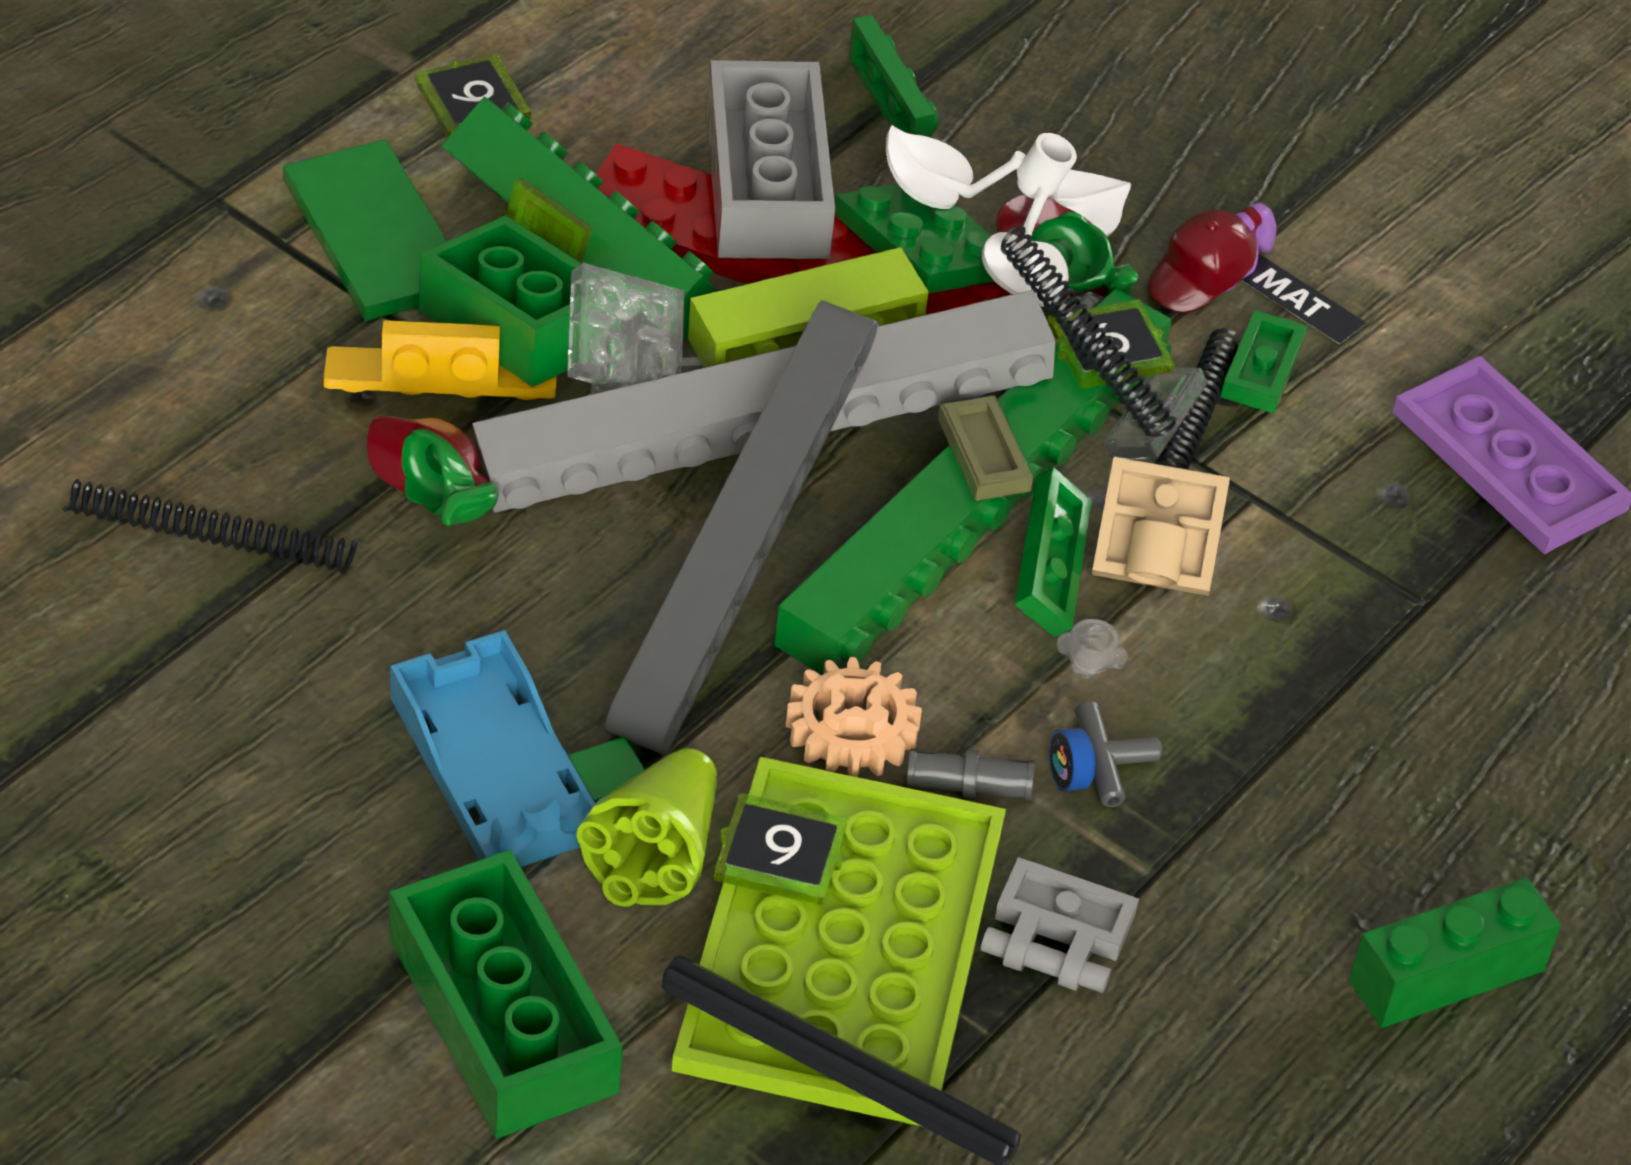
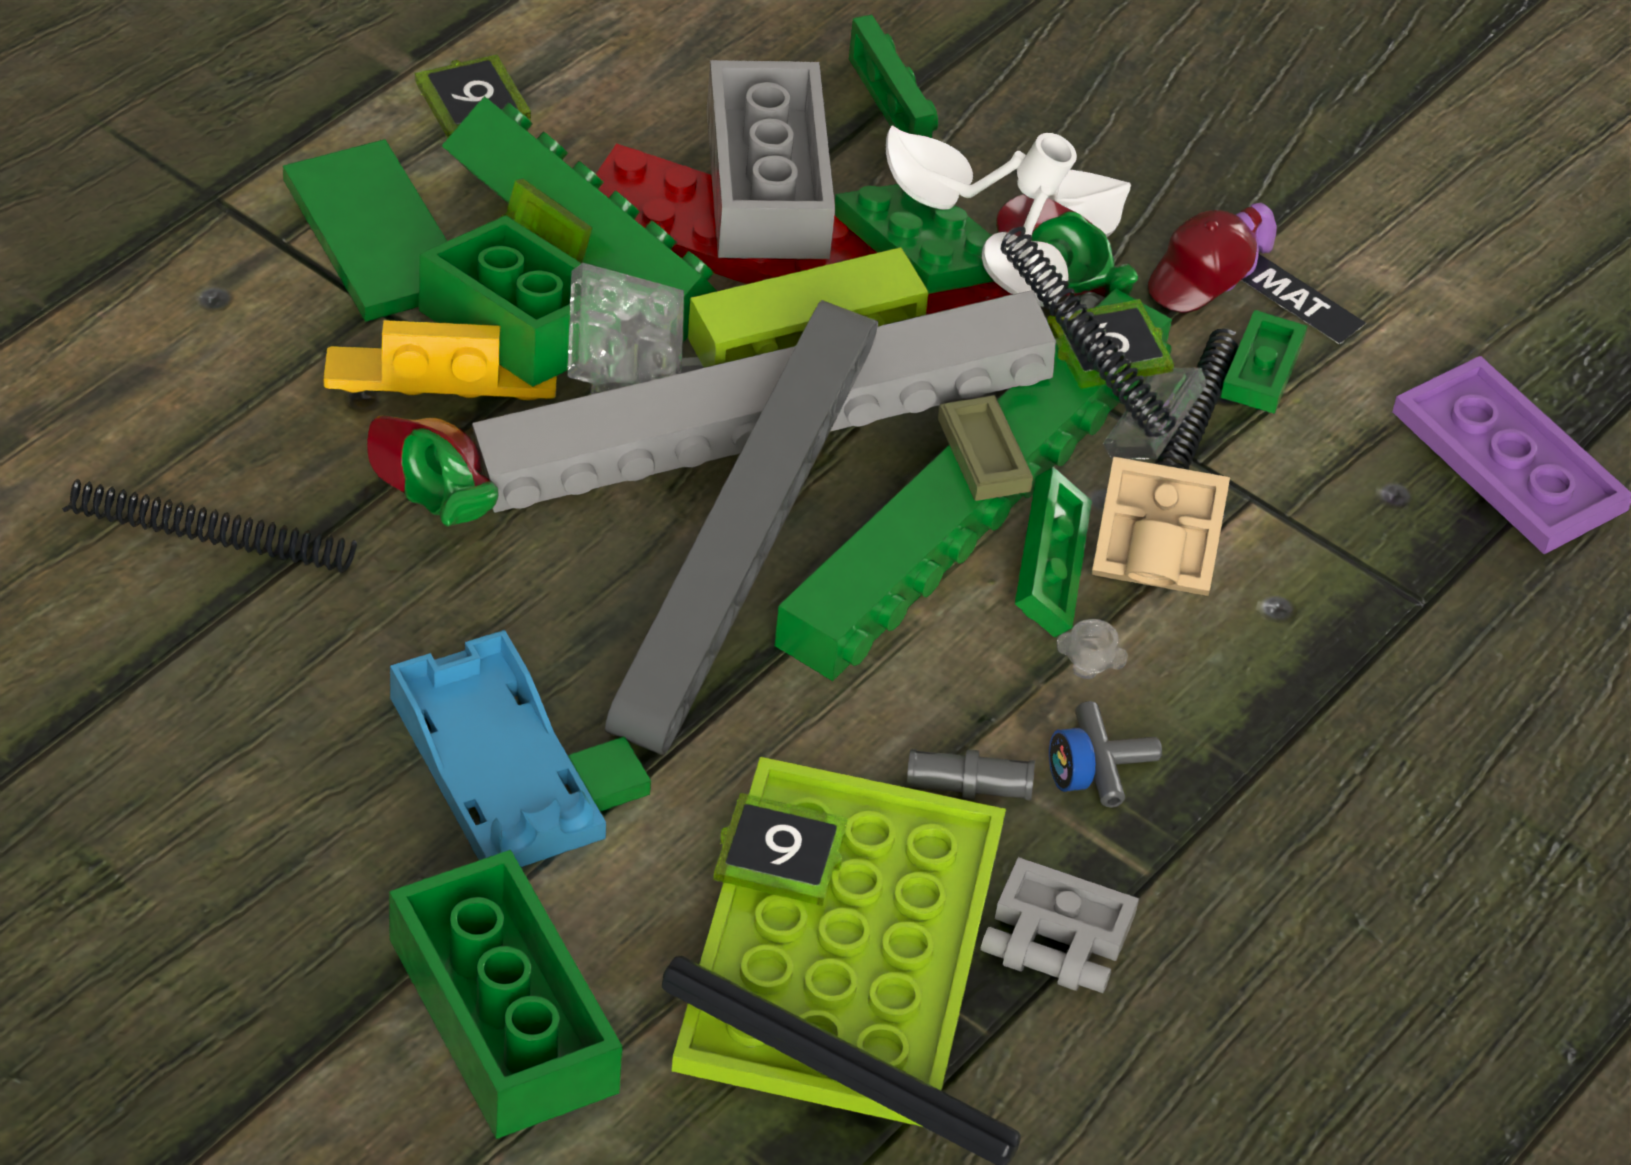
(652, 831): lime cone -> none
(853, 717): light nougat gear -> none
(1454, 952): green brick -> none

